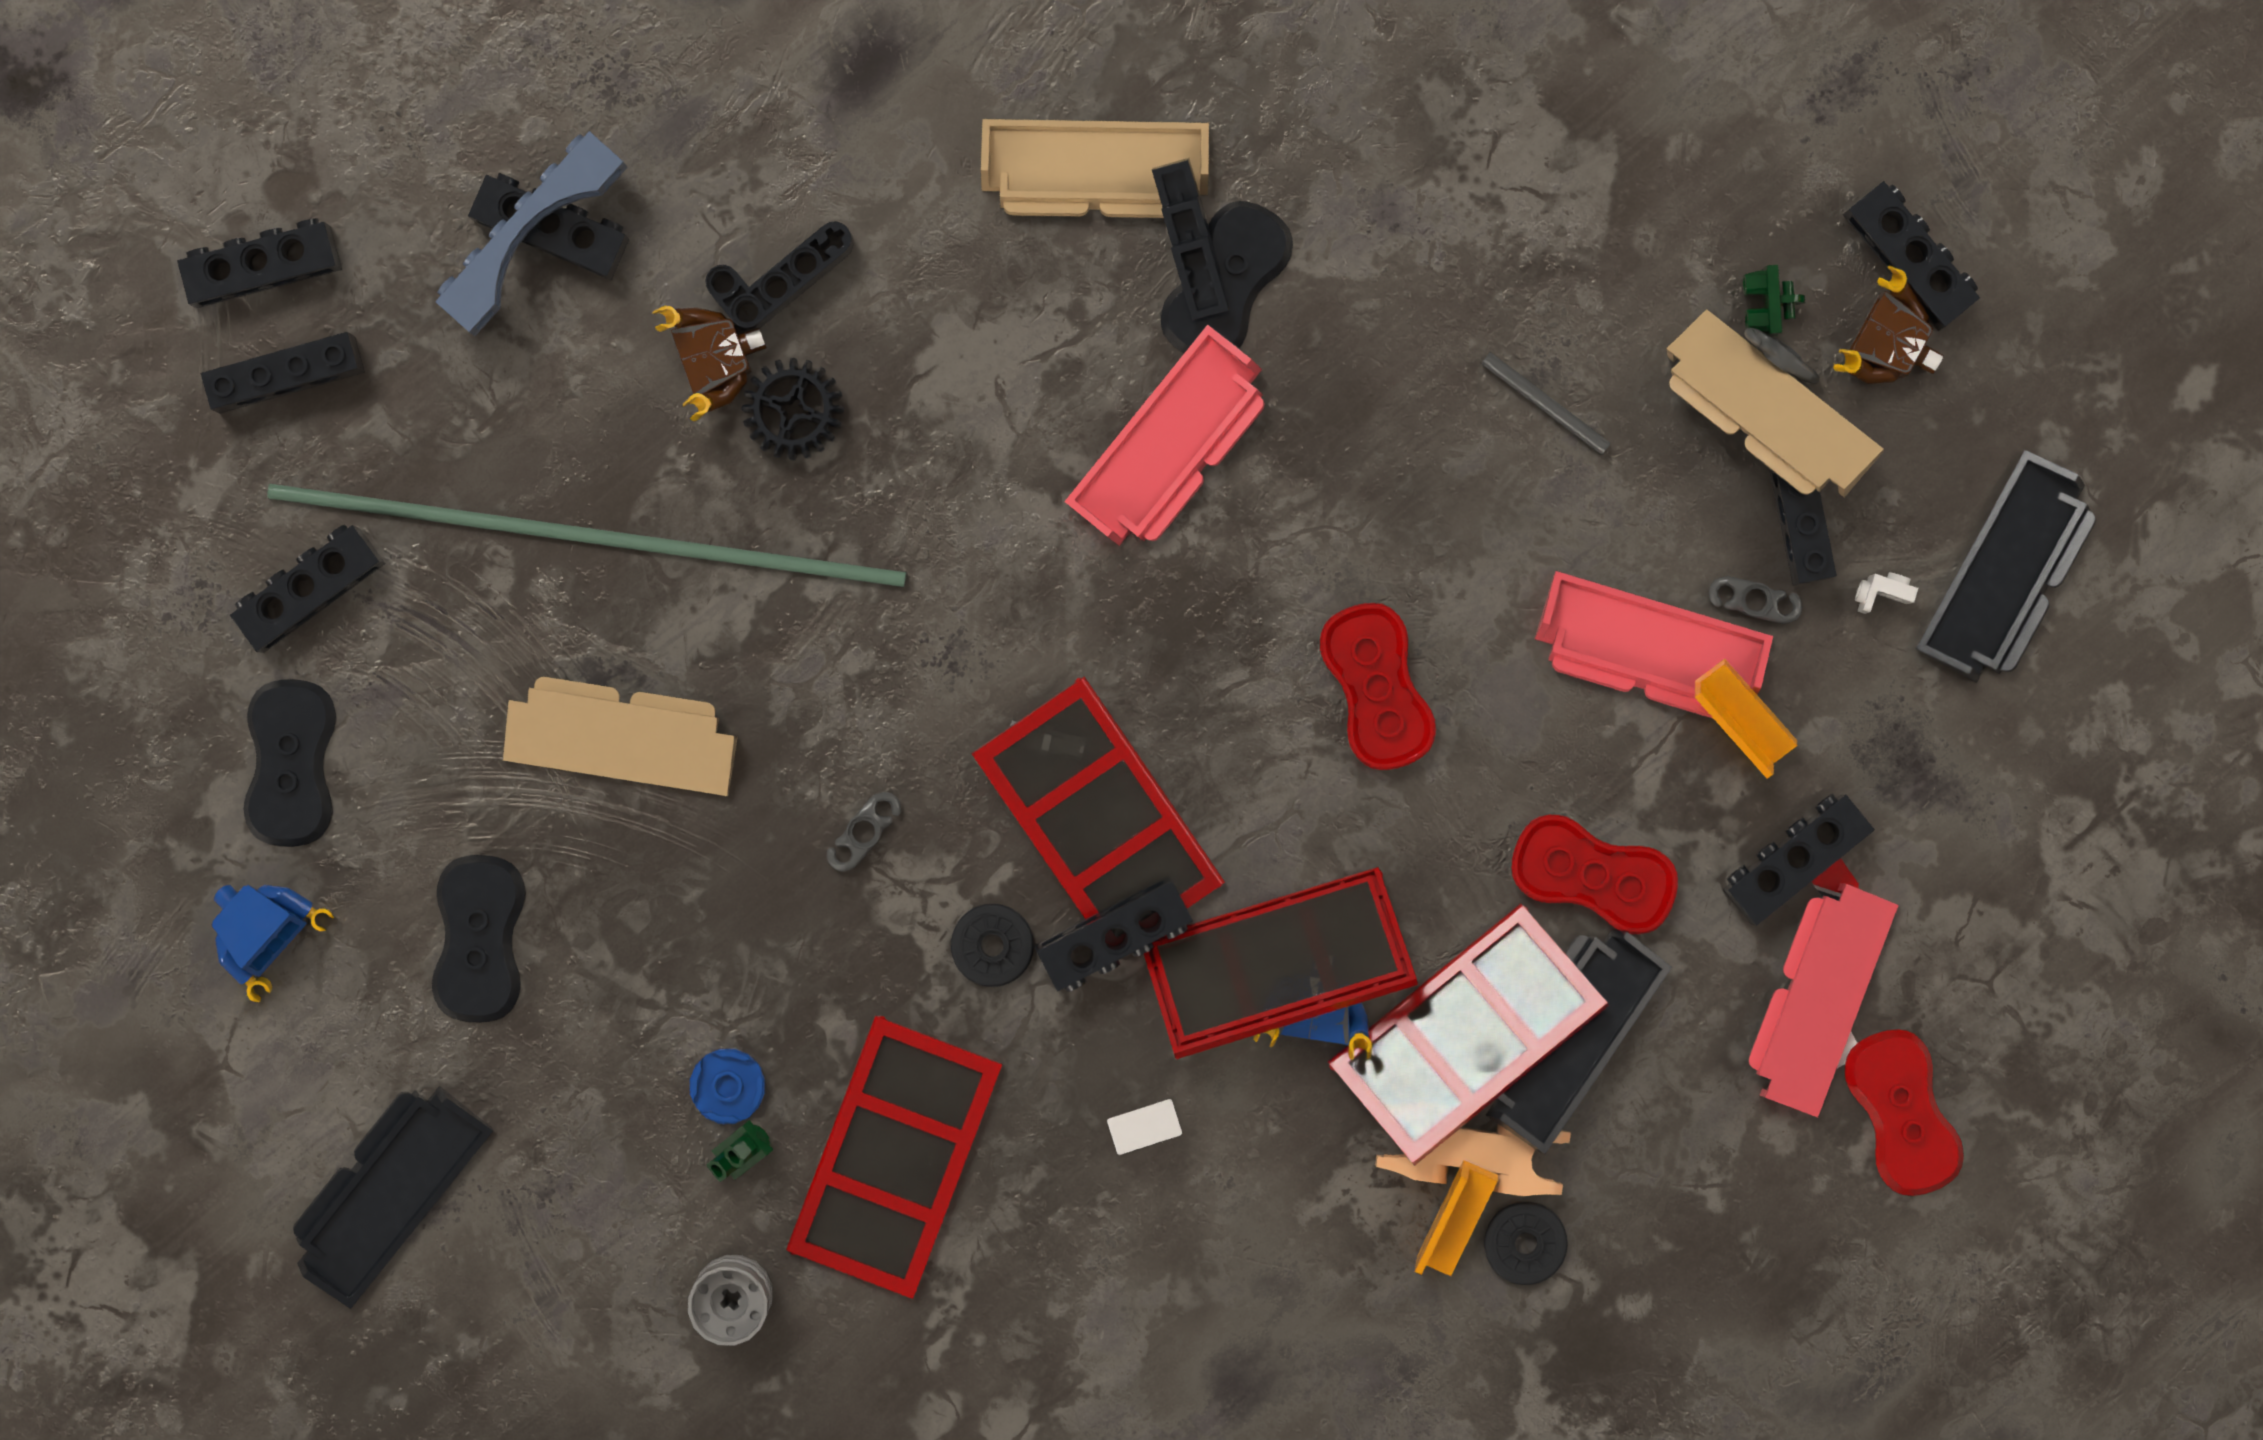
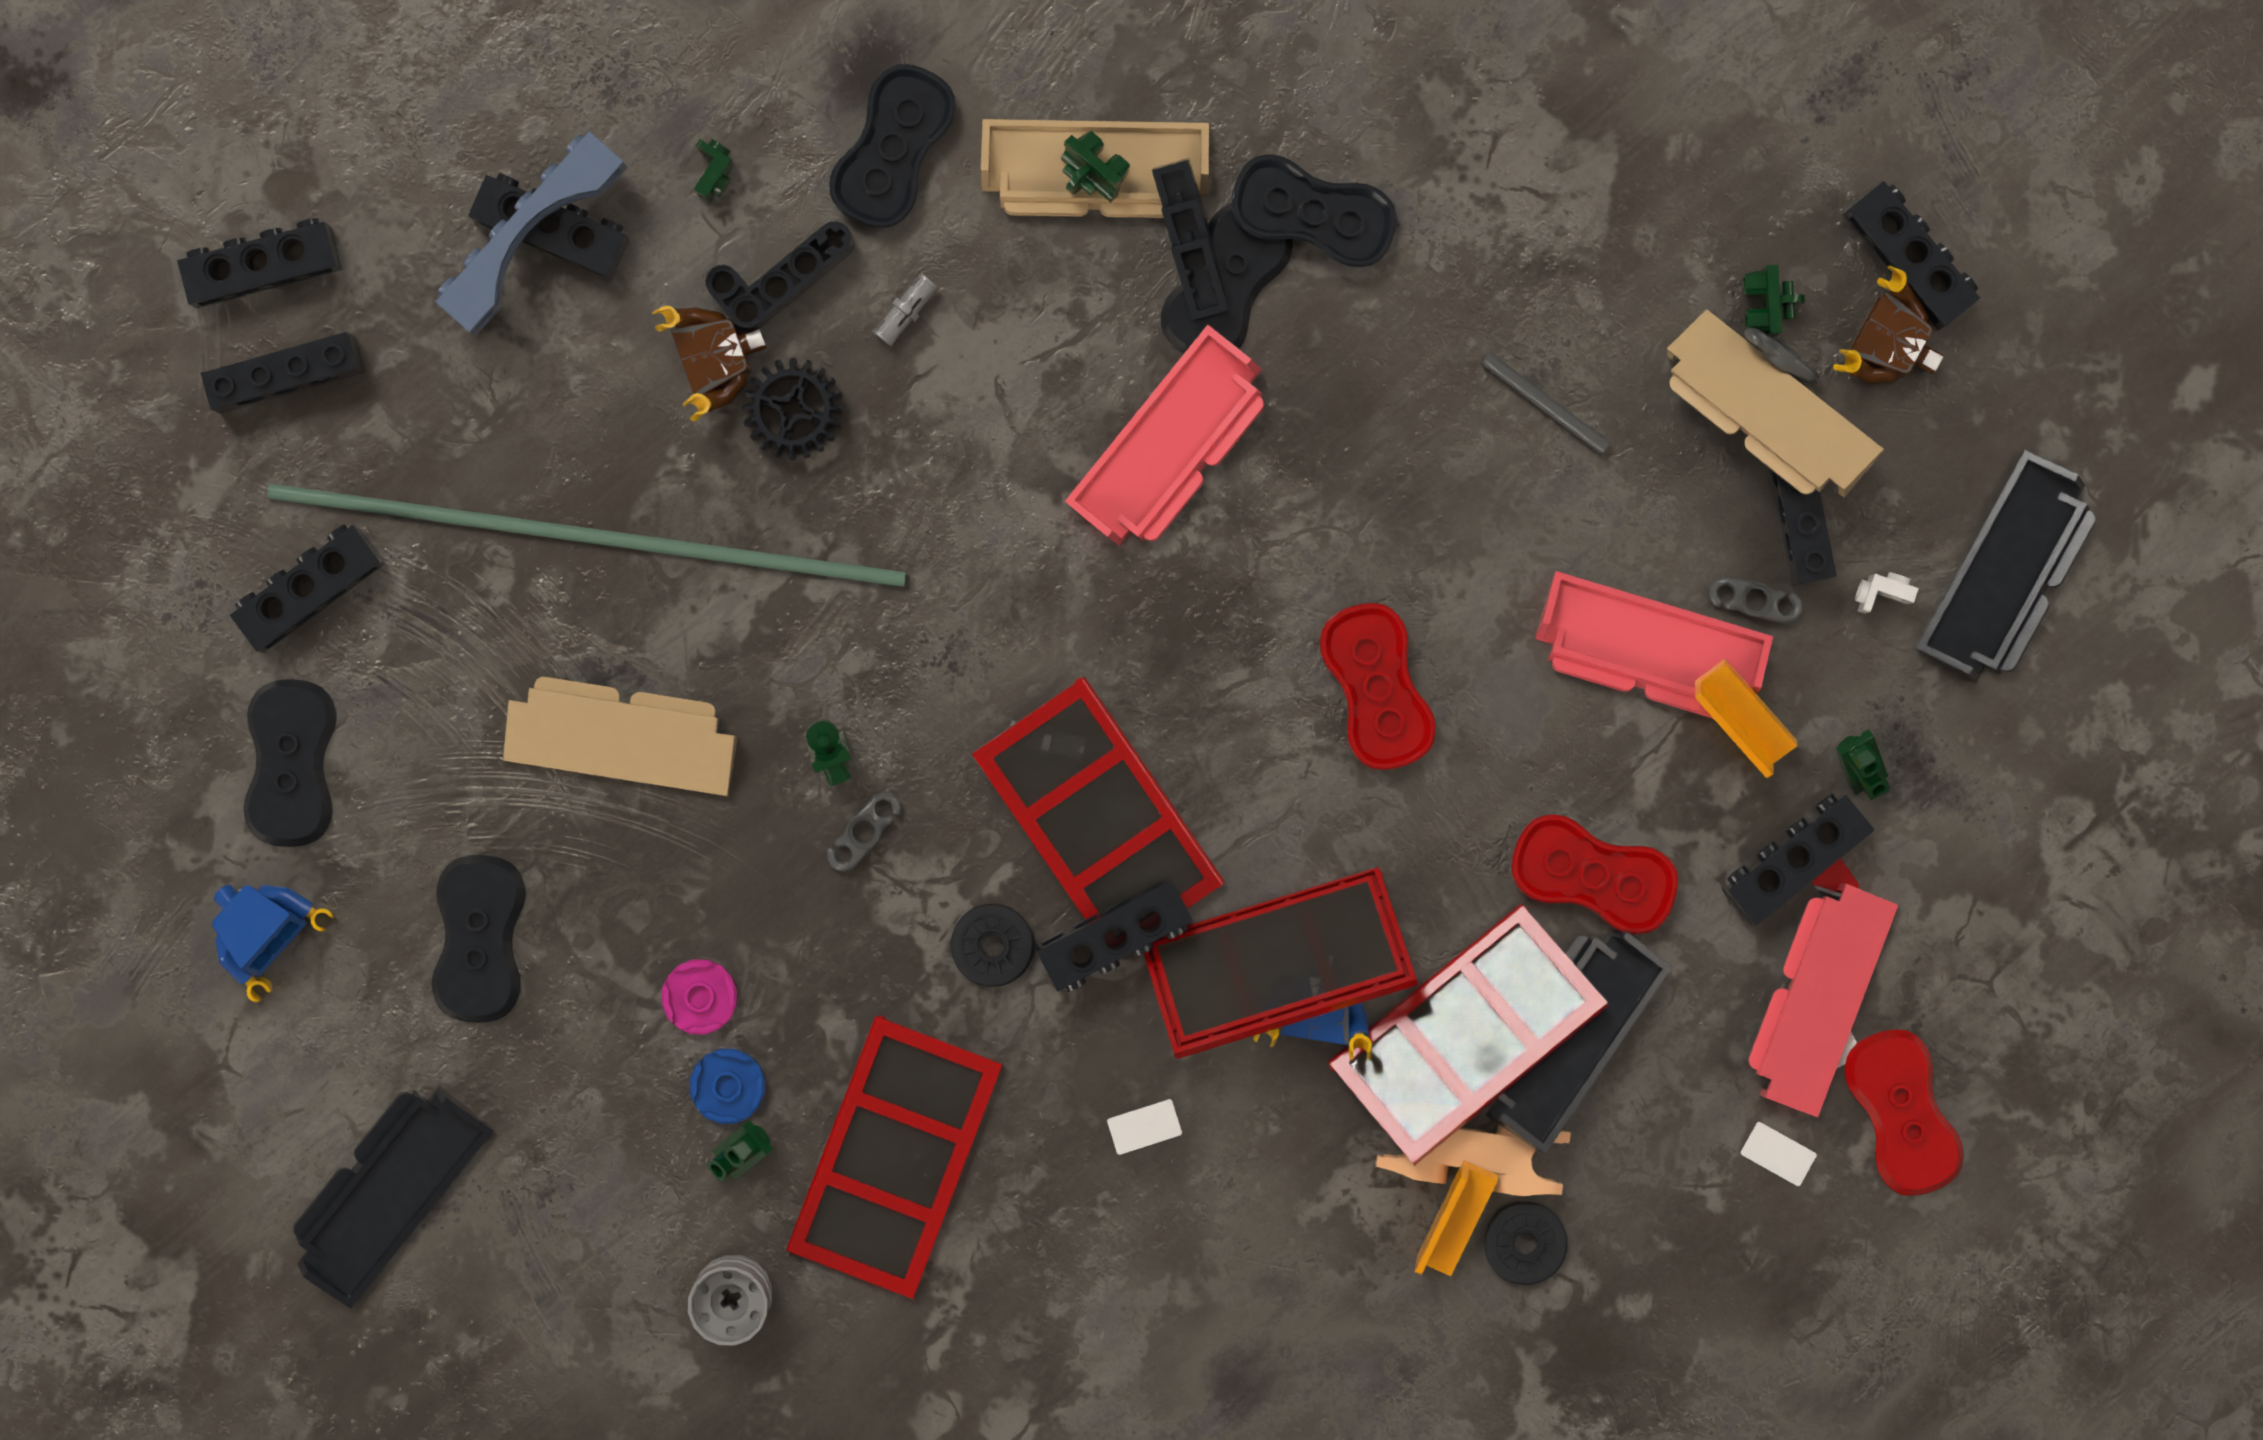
(699, 996): none -> dark pink tile
(715, 177): none -> dark green bracket
(828, 751): none -> dark green hips
(881, 171): none -> black plate
(905, 309): none -> light grey pin
(1089, 171): none -> dark green hips
(1285, 202): none -> black plate
(1778, 1153): none -> white sticker
(1863, 765): none -> dark green hips

